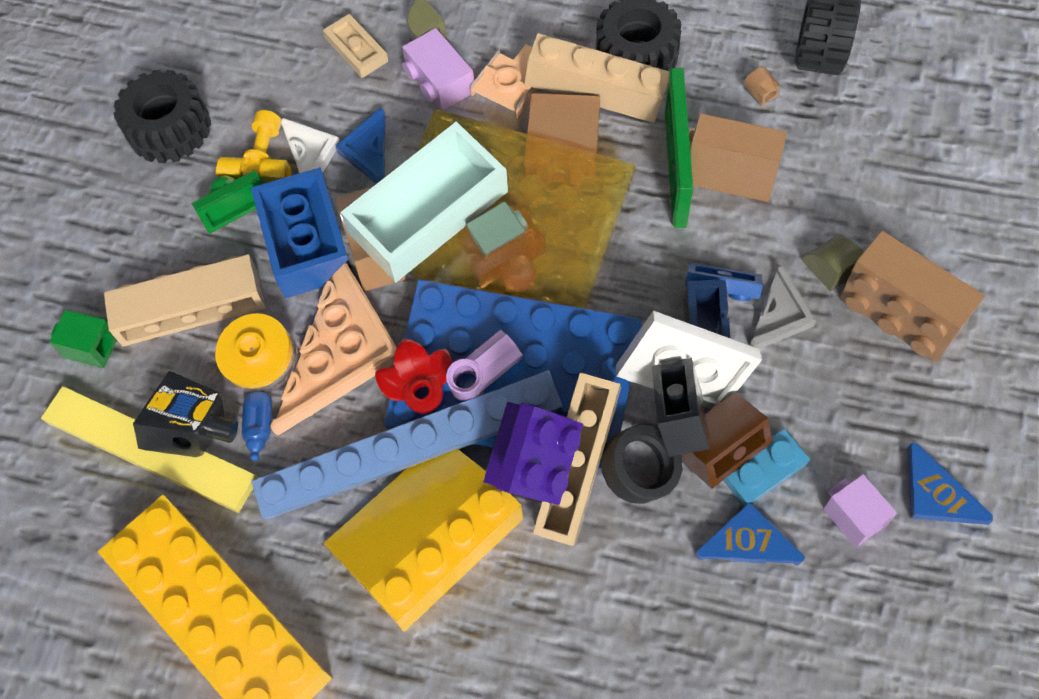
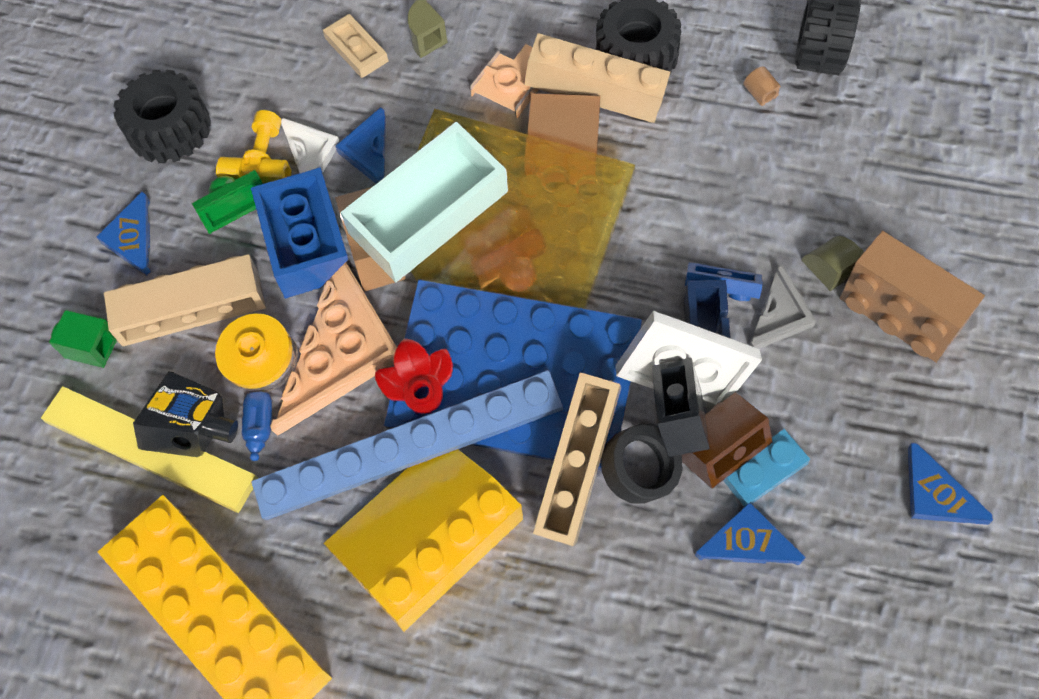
(130, 234): none -> blue tile
(438, 69): lavender brick -> none
(486, 364): lavender piece -> none
(496, 228): sand green brick -> none
(533, 453): dark purple bracket -> none
(678, 148): green tile -> none
(735, 156): medium nougat brick -> none
(858, 509): lavender brick -> none

